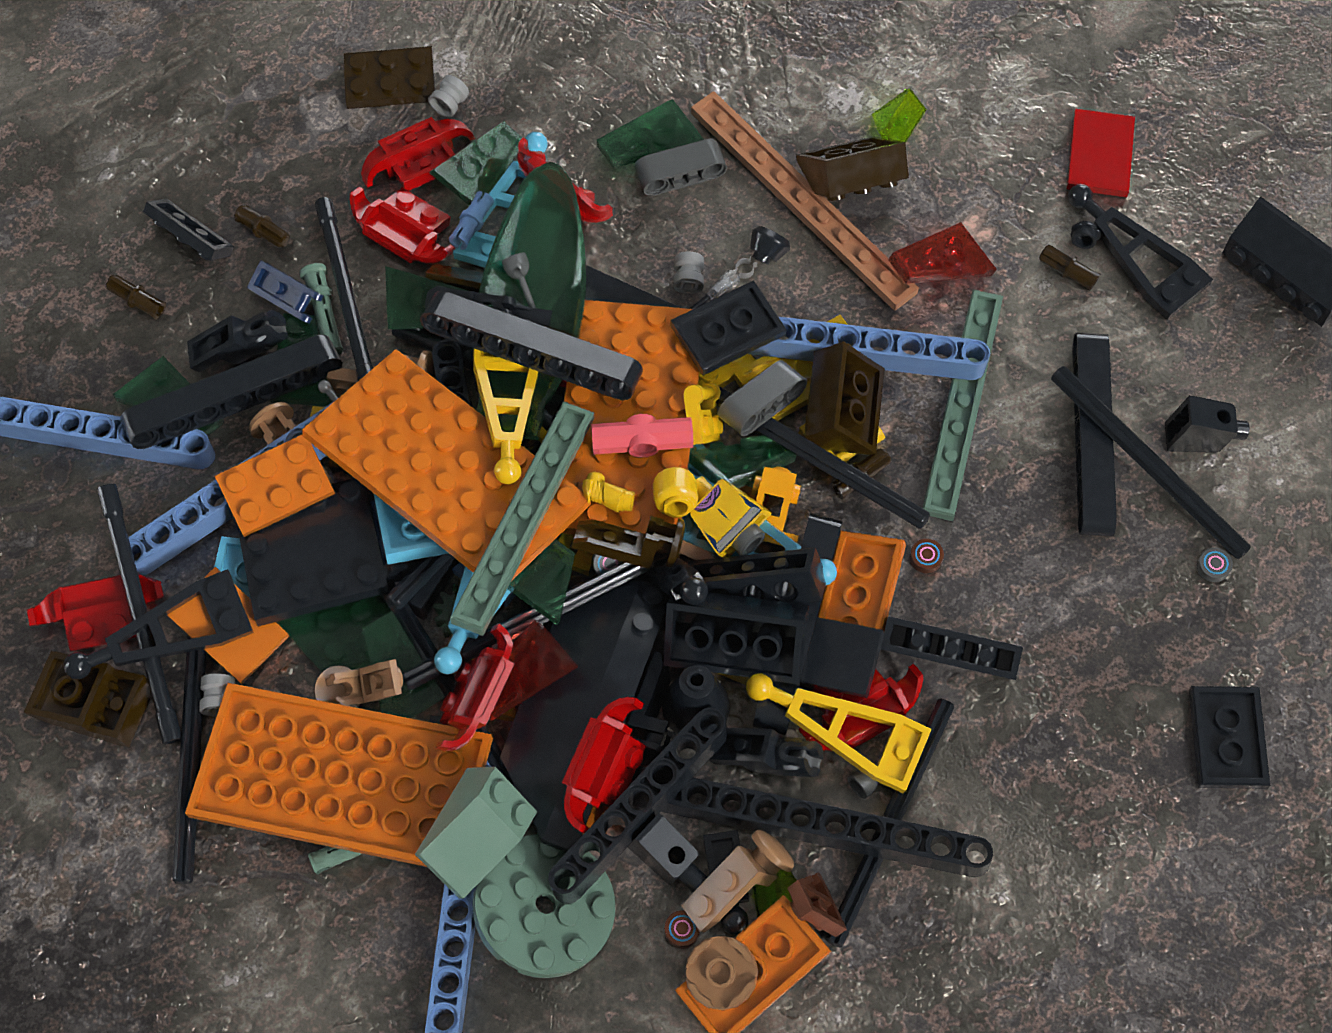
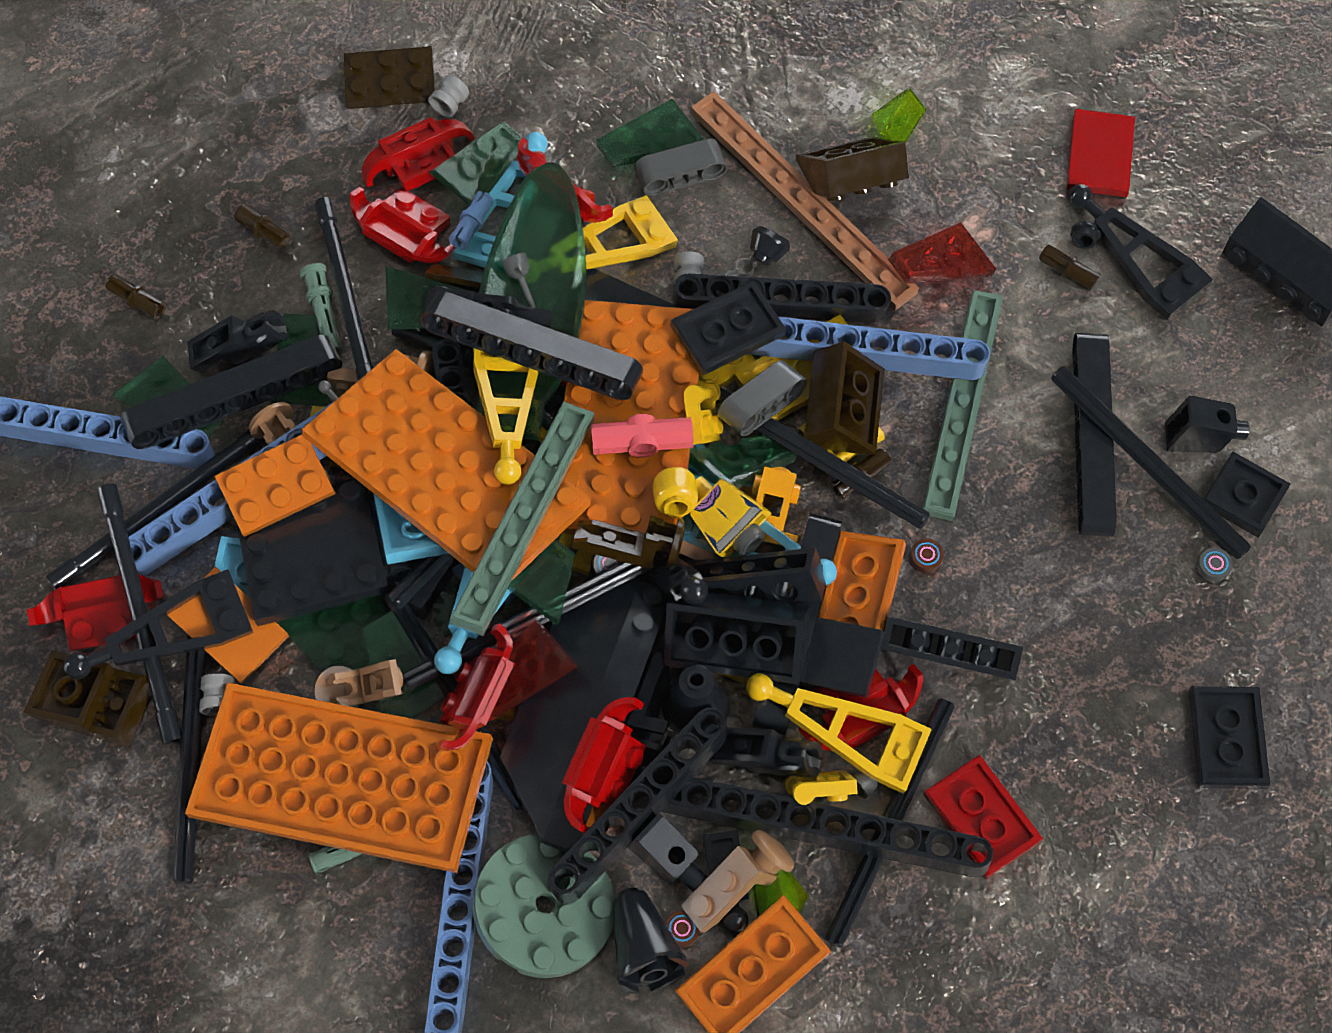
(76, 566): none -> black piece
(188, 229): black plate -> none
(283, 290): dark blue hinge -> none
(475, 829): sand green slope -> none
(611, 496): yellow arm -> none
(644, 944): none -> black cone
(646, 225): none -> yellow plate
(734, 971): medium nougat tile -> none
(796, 292): none -> black beam
(815, 904): copper wing -> none
(833, 784): none -> yellow plate
(979, 805): none -> red tile
(1246, 494): none -> black tile

